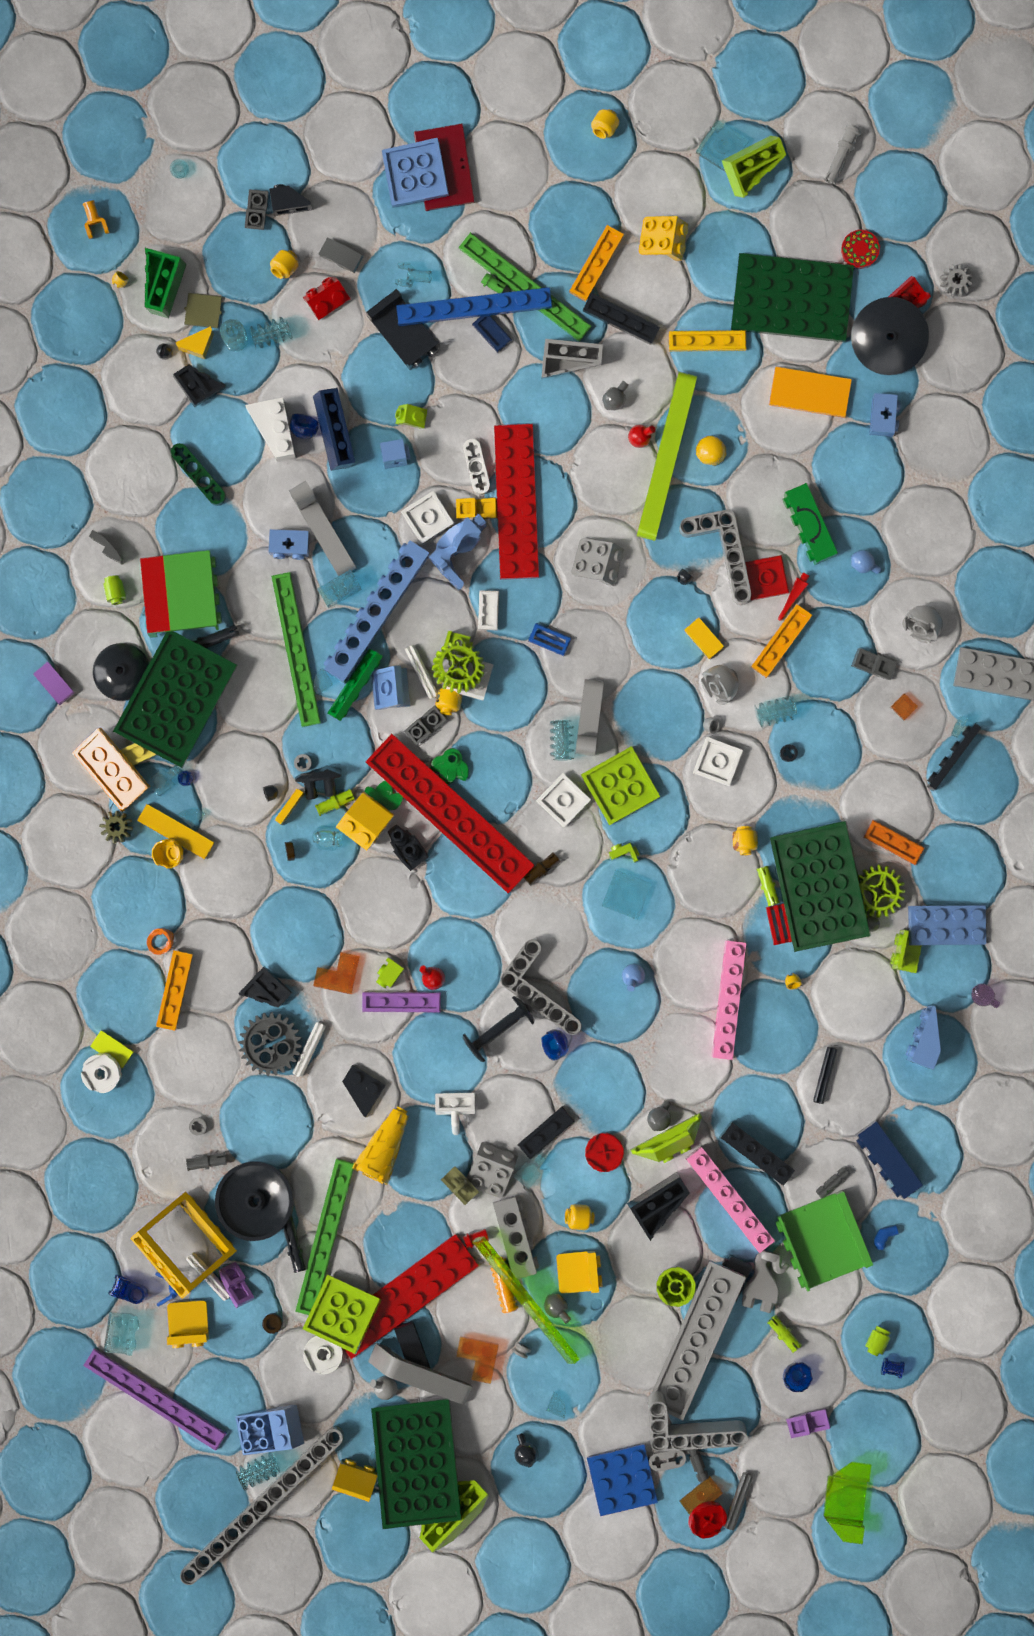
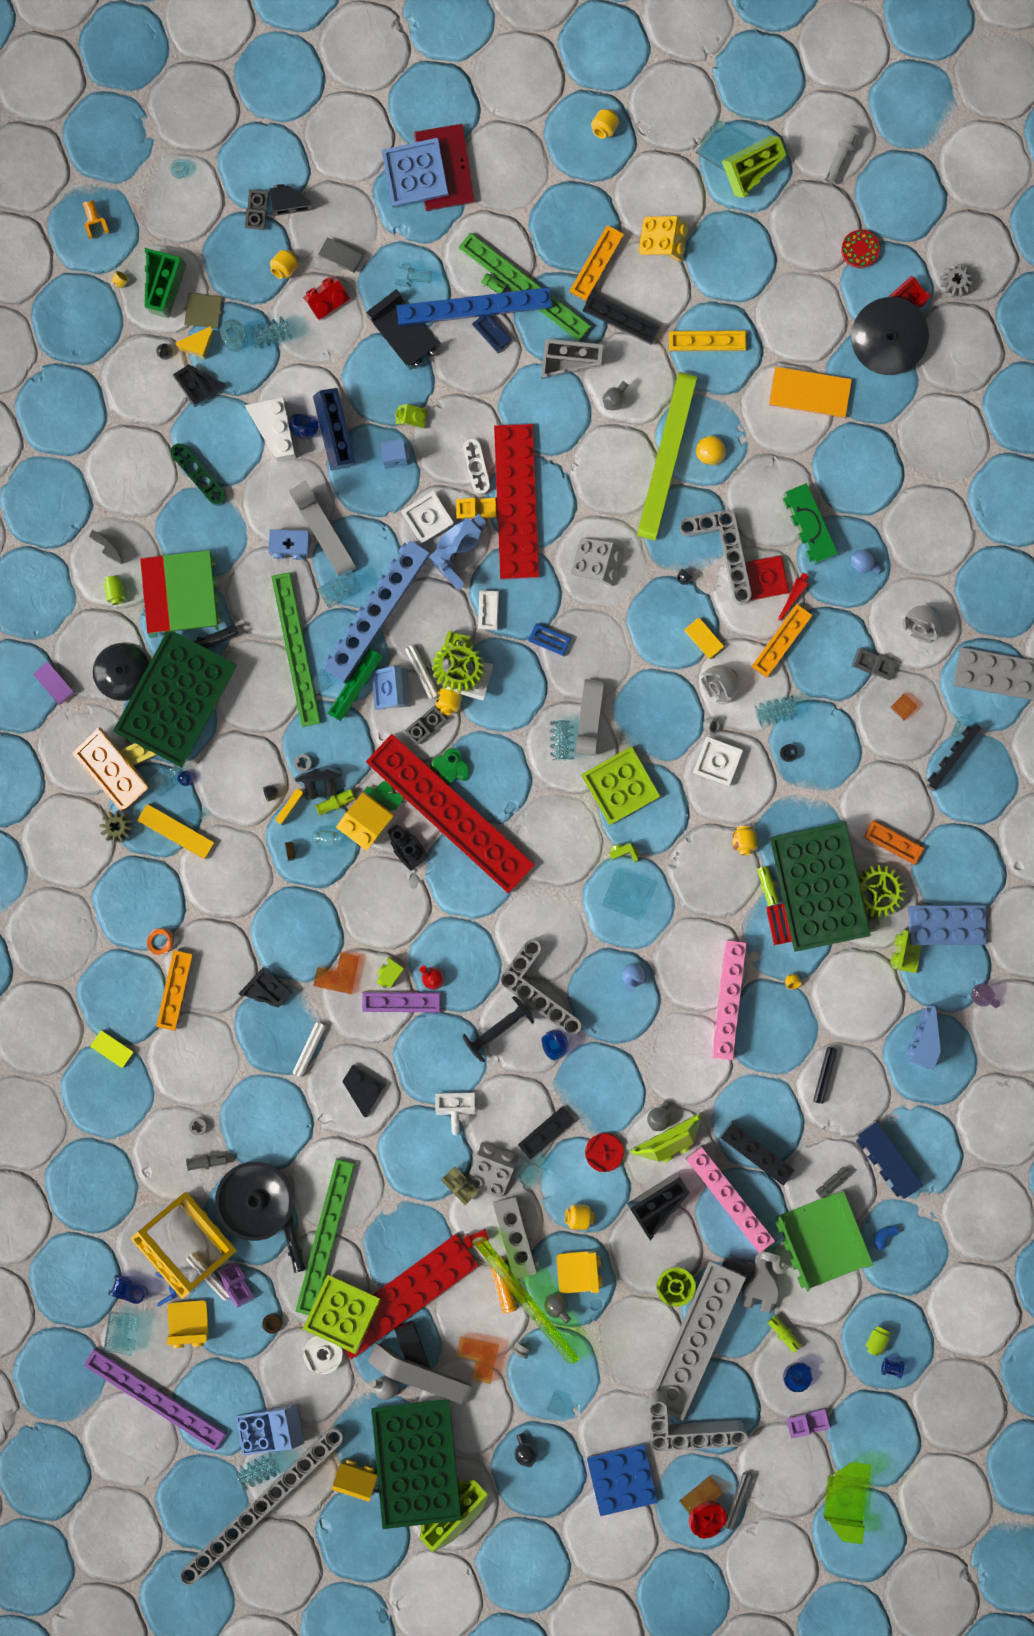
(106, 1063): white plate -> none
(167, 853): yellow hair -> none
(262, 1027): dark grey gear -> none
(383, 1148): yellow cone -> none
(541, 868): dark brown pin -> none
(563, 800): white plate -> none
(640, 435): red piece -> none
(666, 1465): light grey beam -> none
(698, 1465): dark grey axle -> none
(792, 297): dark green plate -> none
(879, 425): medium blue brick -> none

